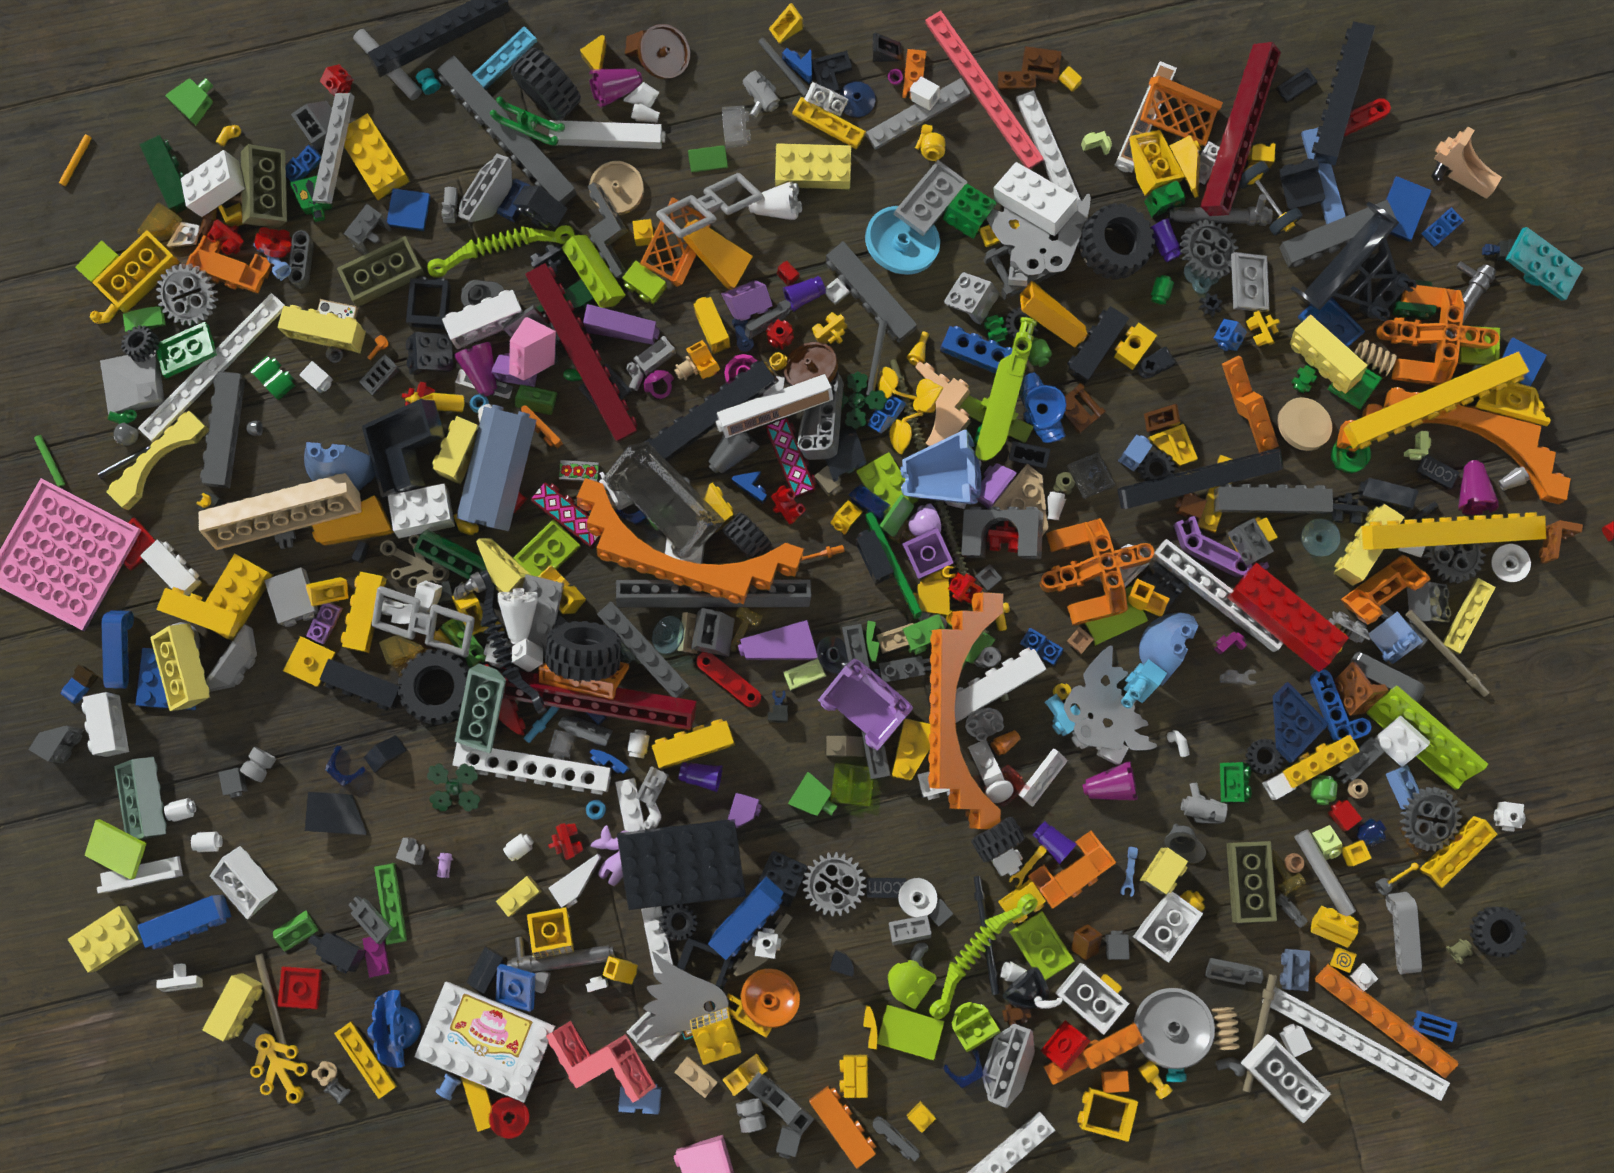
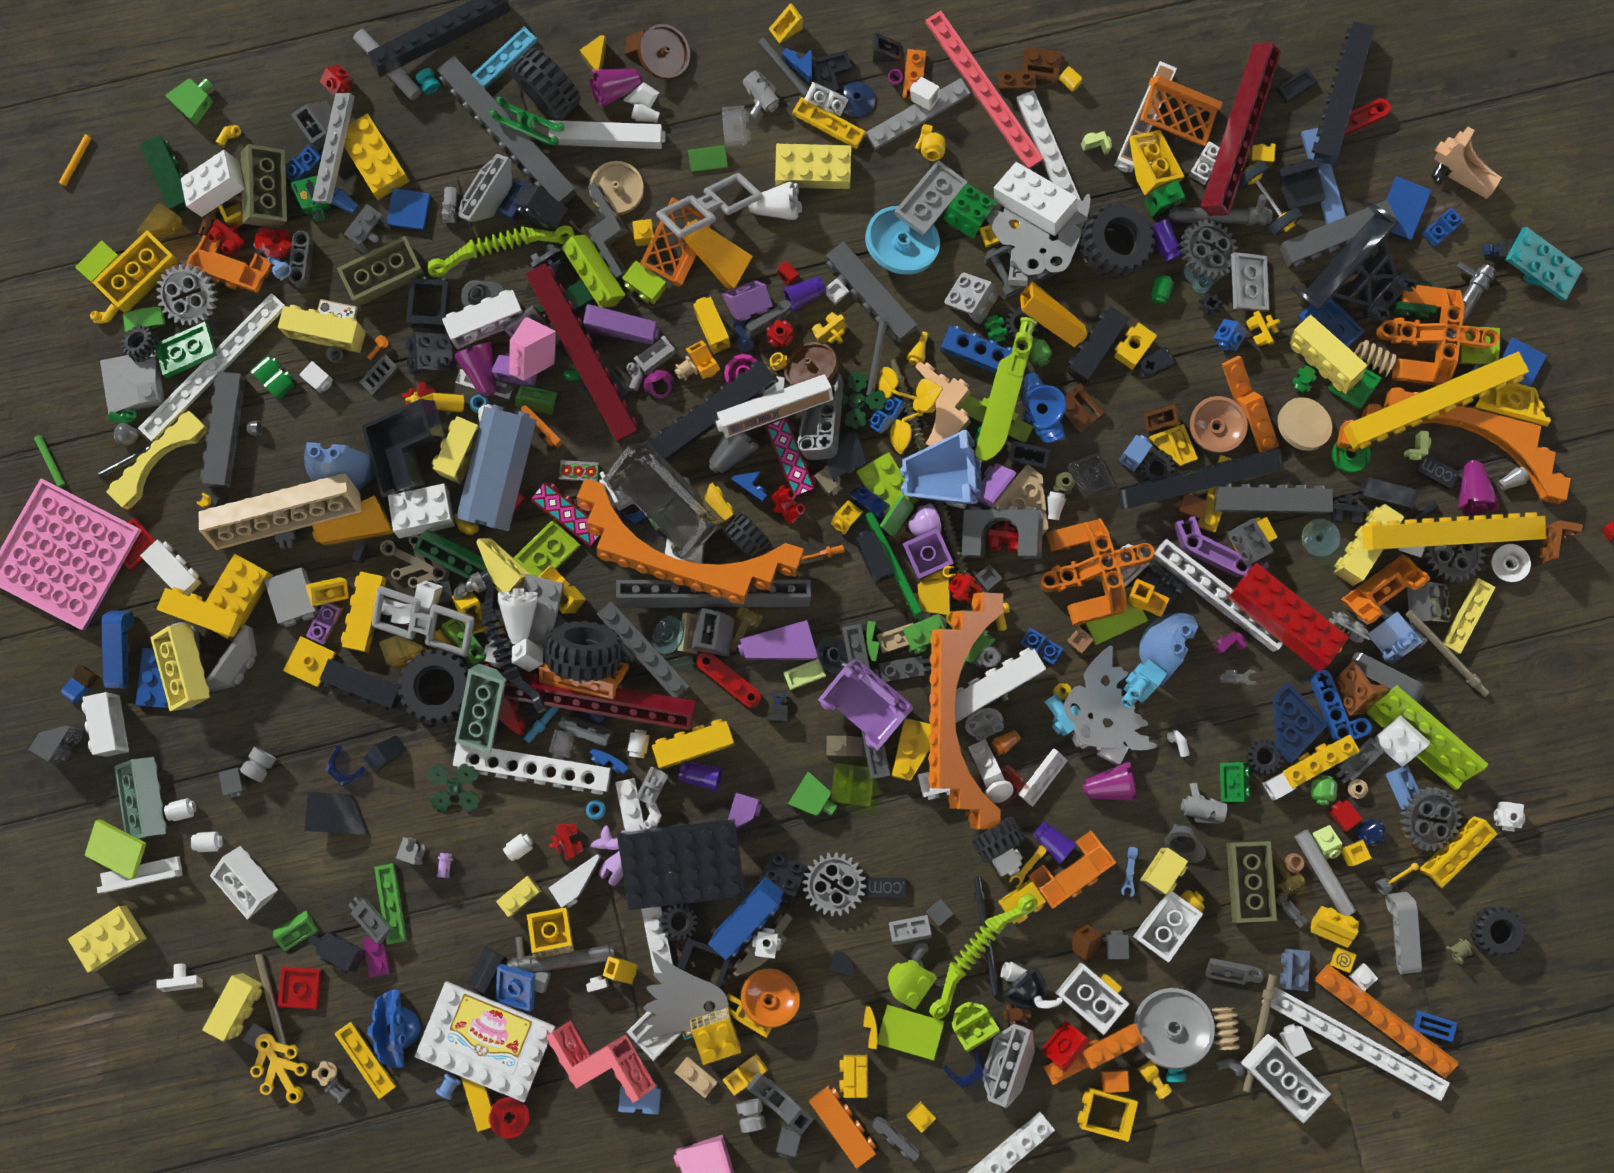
(184, 235): white piece -> none
(184, 921): blue brick -> none
(344, 201): none -> blue cone
(926, 894): white dish -> none
(1041, 945): lime tile -> none
(1188, 158): yellow slope -> none
(1228, 417): none -> nougat dish

